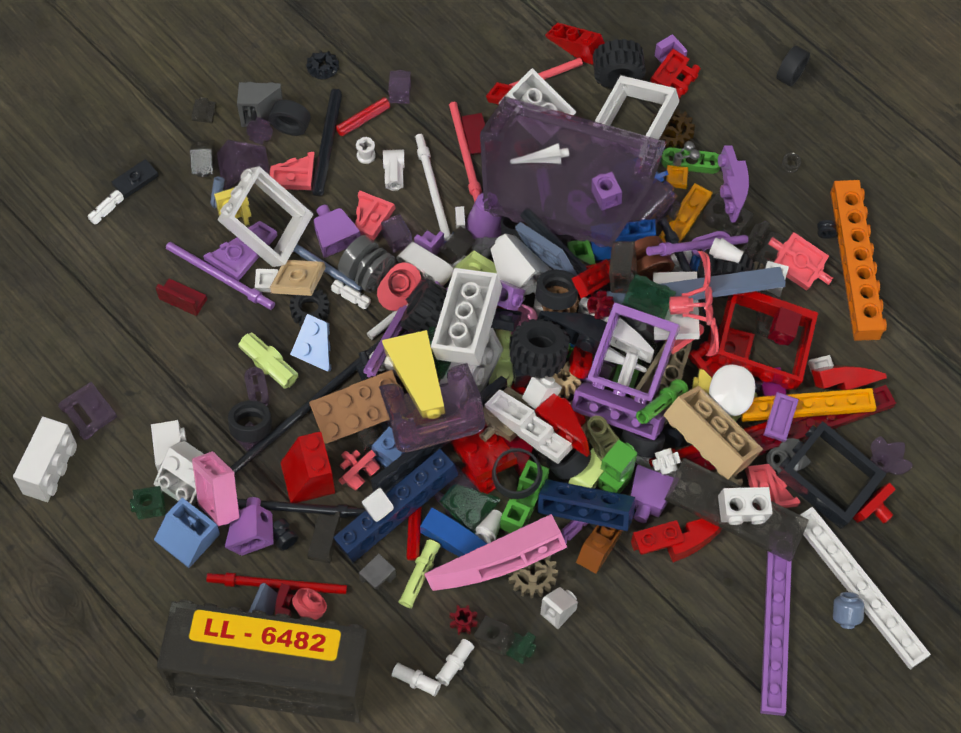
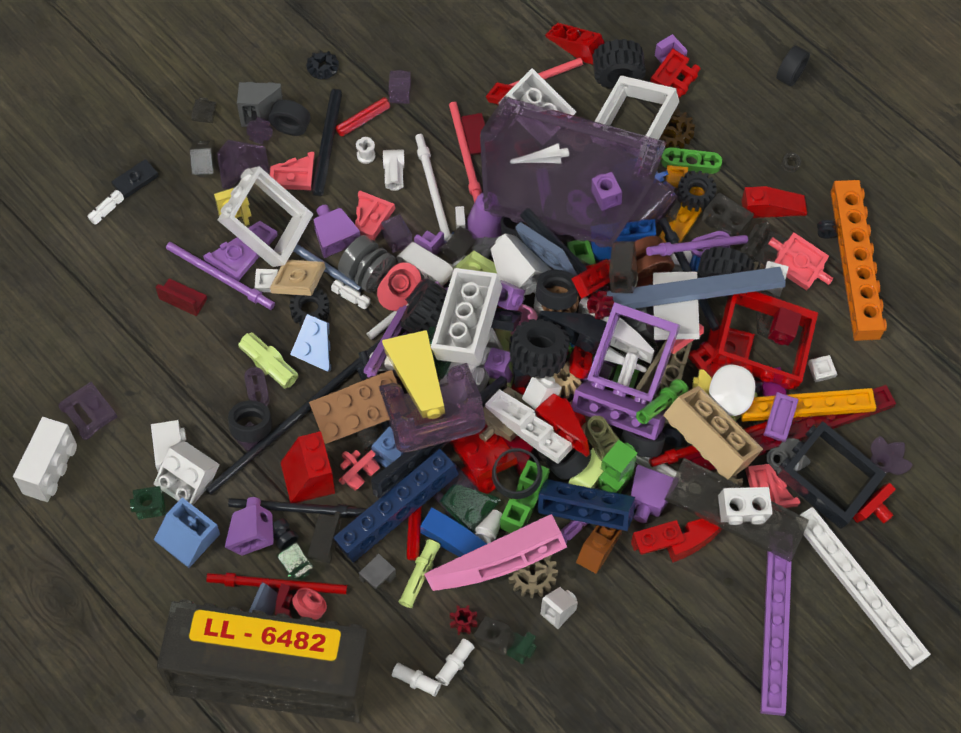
(215, 488): bright pink window -> none
(218, 185): sand blue arm -> none
(294, 562): none -> clear green bracket
(377, 505): white slope -> none
(498, 363): none -> medium lavender bracket
(648, 296): clear green bracket -> none
(666, 461): white gear -> none
(684, 305): coral plant -> none
(688, 146): flat silver piece -> none
(696, 180): none -> black tyre
(726, 251): white cone -> none
(735, 182): medium lavender slope -> none
(773, 202): none -> red slope
(845, 376): red slope -> none
(848, 610): sand blue head -> none

